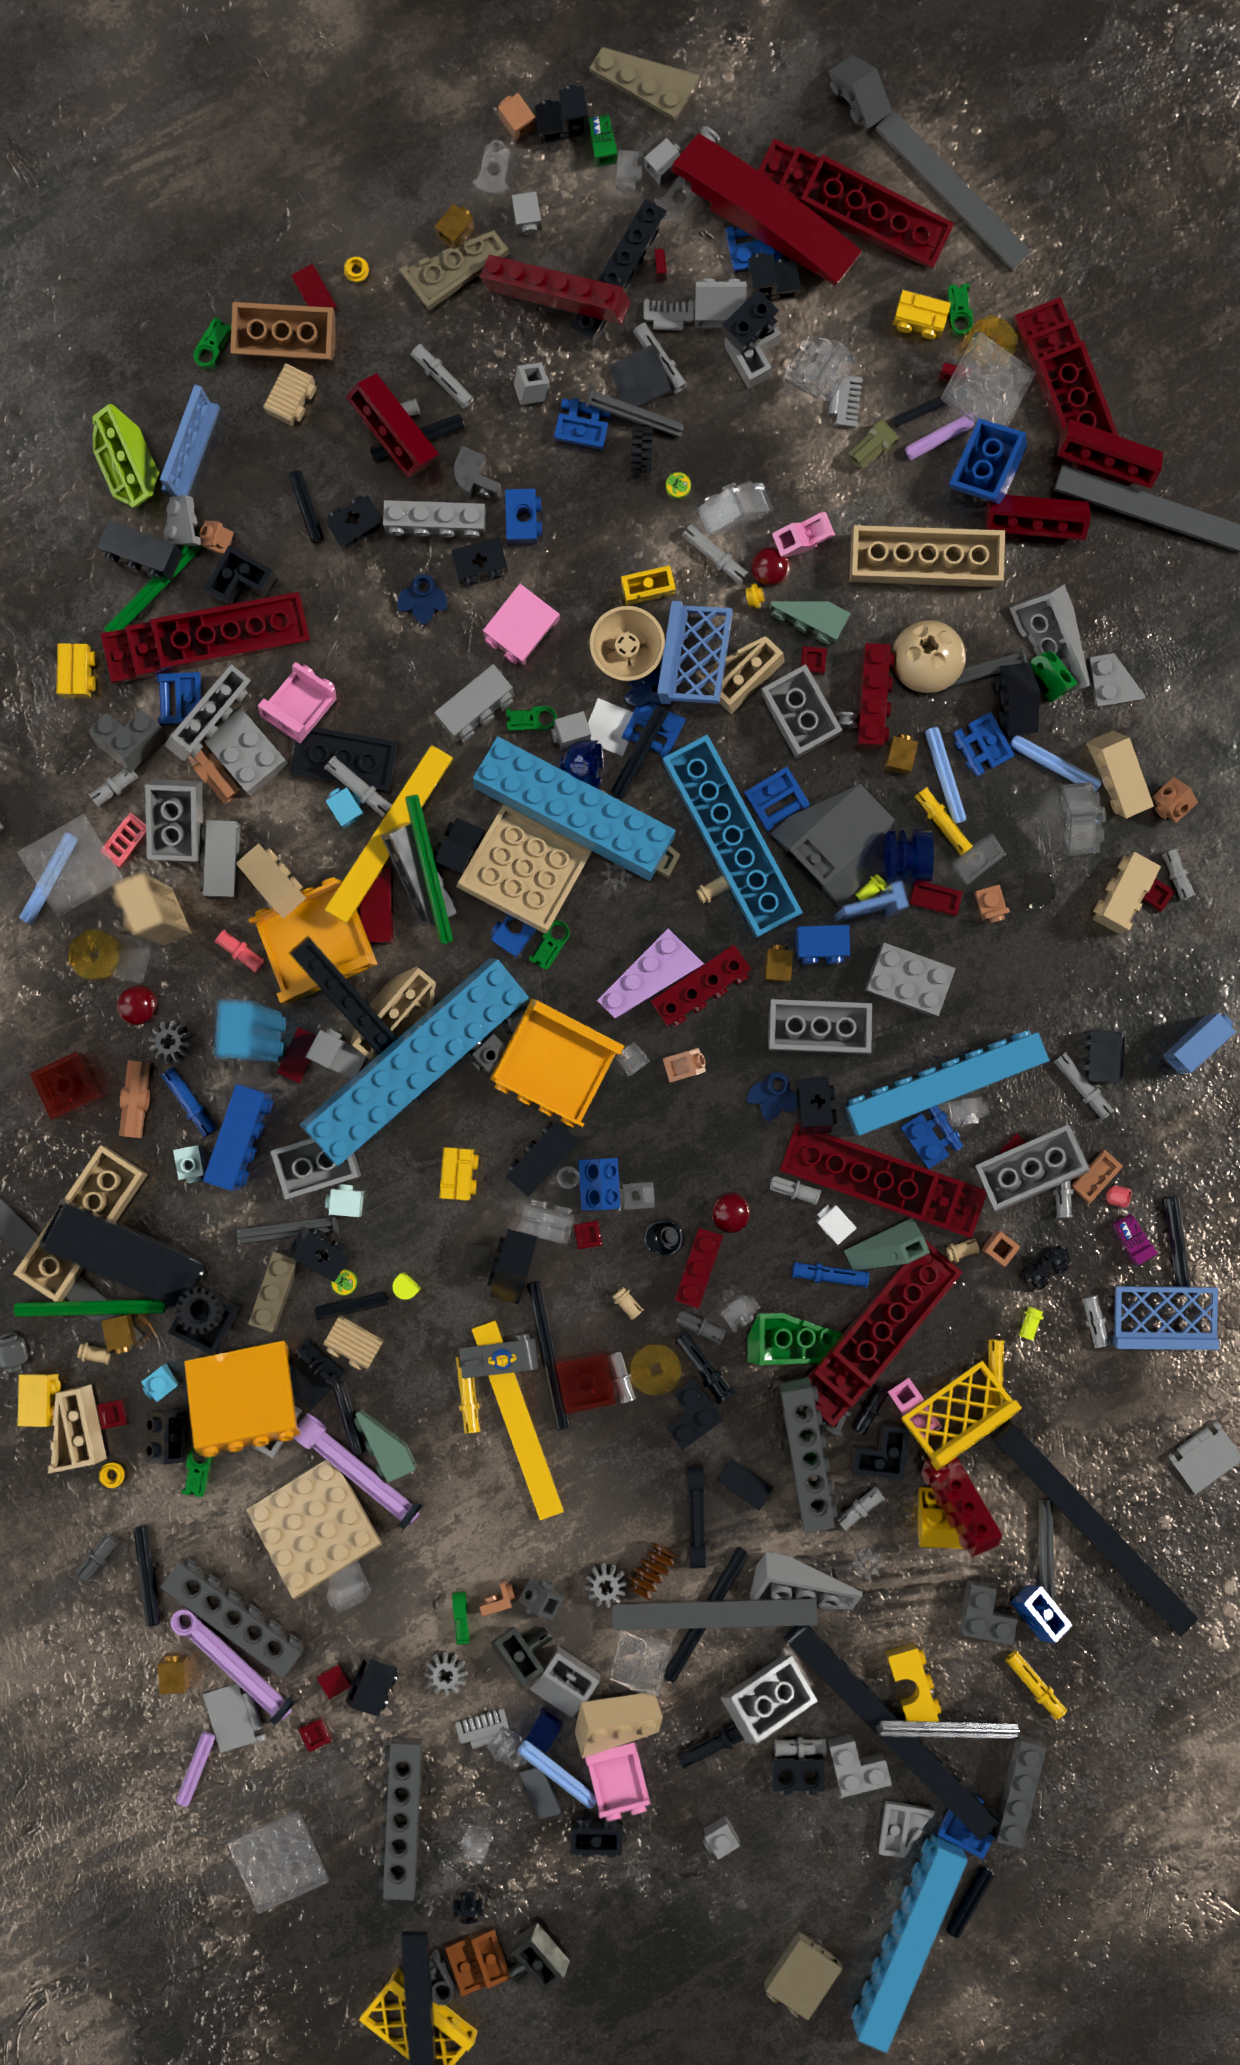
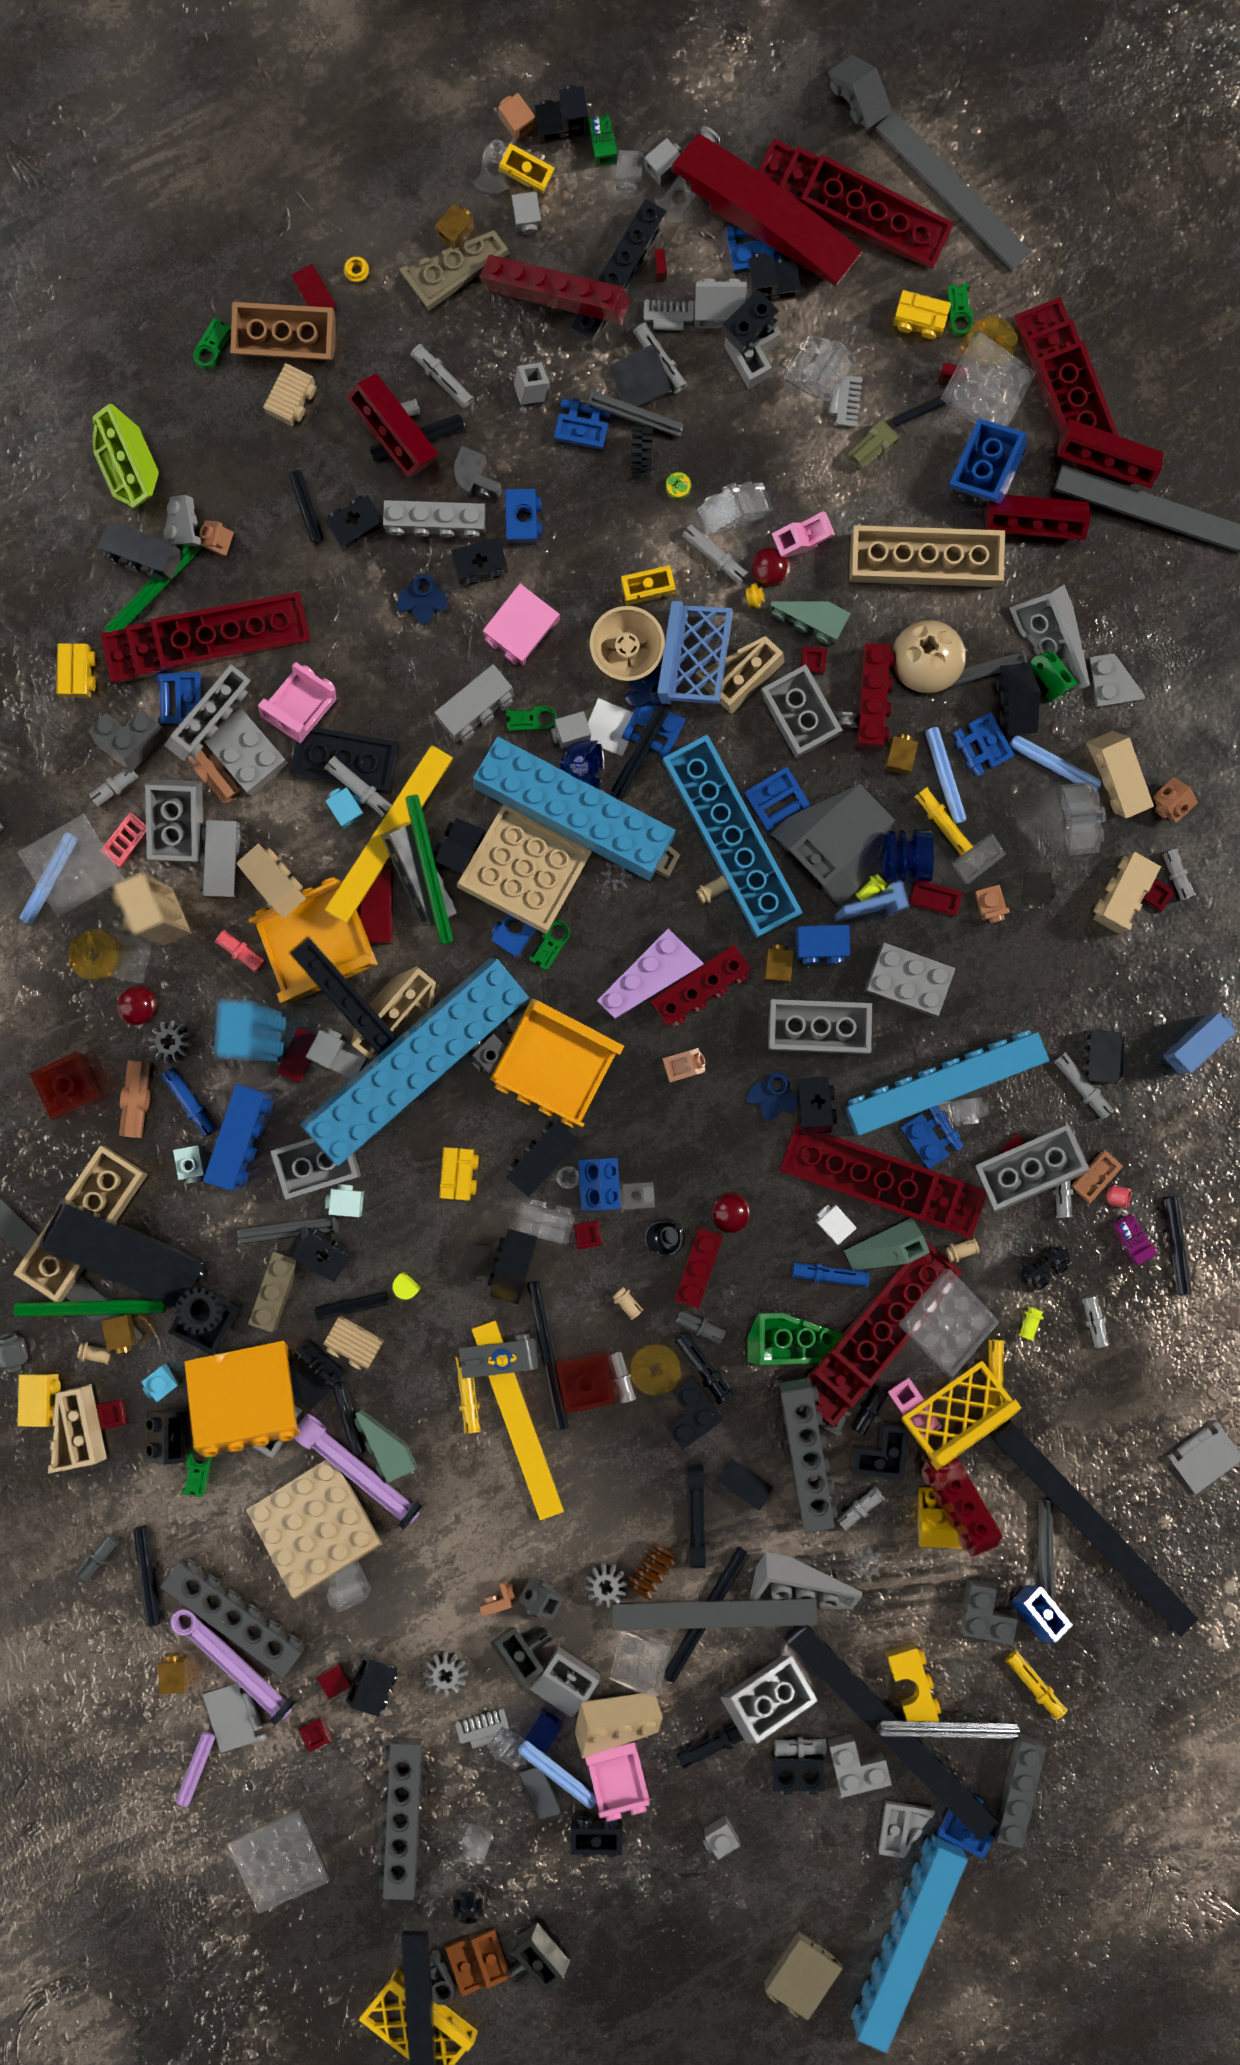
(106, 1480): yellow plate -> none
(189, 444): medium blue fence -> none
(236, 571): black brick -> none
(345, 1283): tile -> none
(461, 1619): green piece -> none
(526, 169): none -> yellow brick
(632, 1059): clear brick -> none
(650, 82): dark tan wing -> none
(739, 1311): clear brick -> none
(795, 1190): light grey axle -> none
(938, 437): lavender axle -> none
(949, 1323): none -> clear plate
(970, 1902): black axle -> none
(1000, 1248): nougat brick -> none
(1163, 1339): medium blue fence -> none

